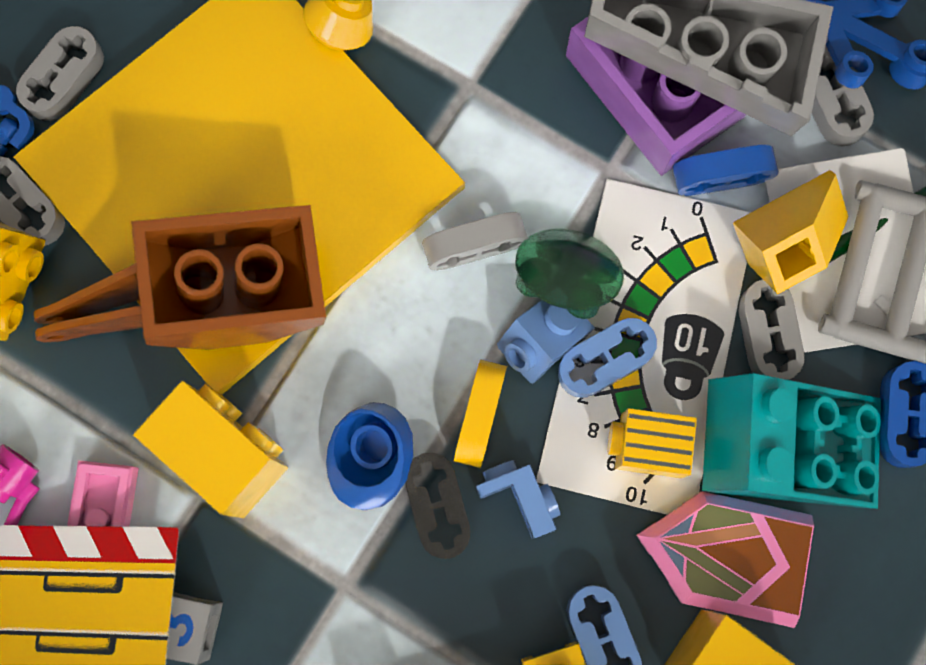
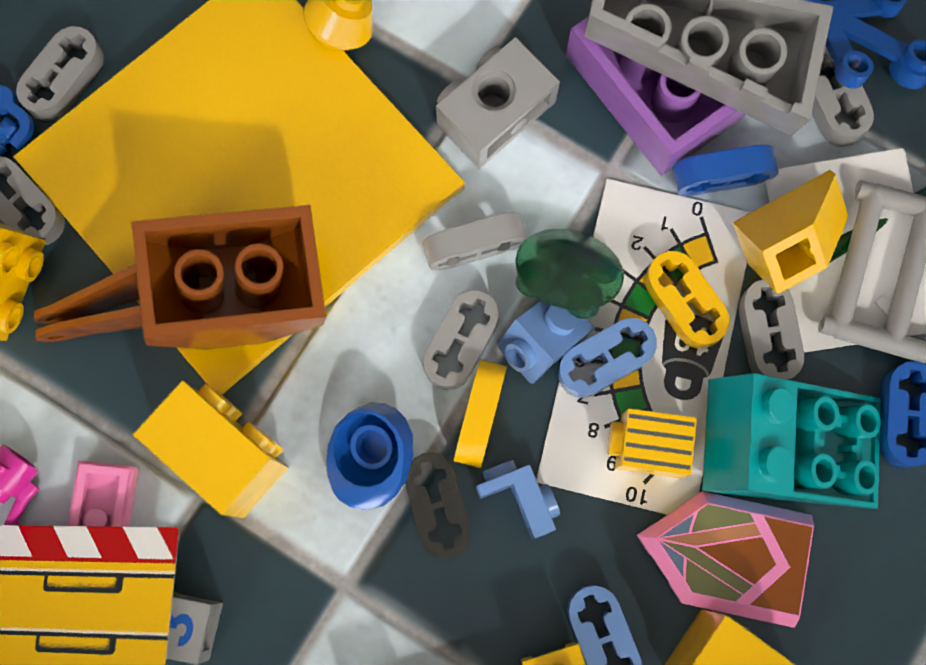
(449, 333): none -> light grey beam
(486, 130): none -> light grey brick
(696, 292): none -> yellow beam

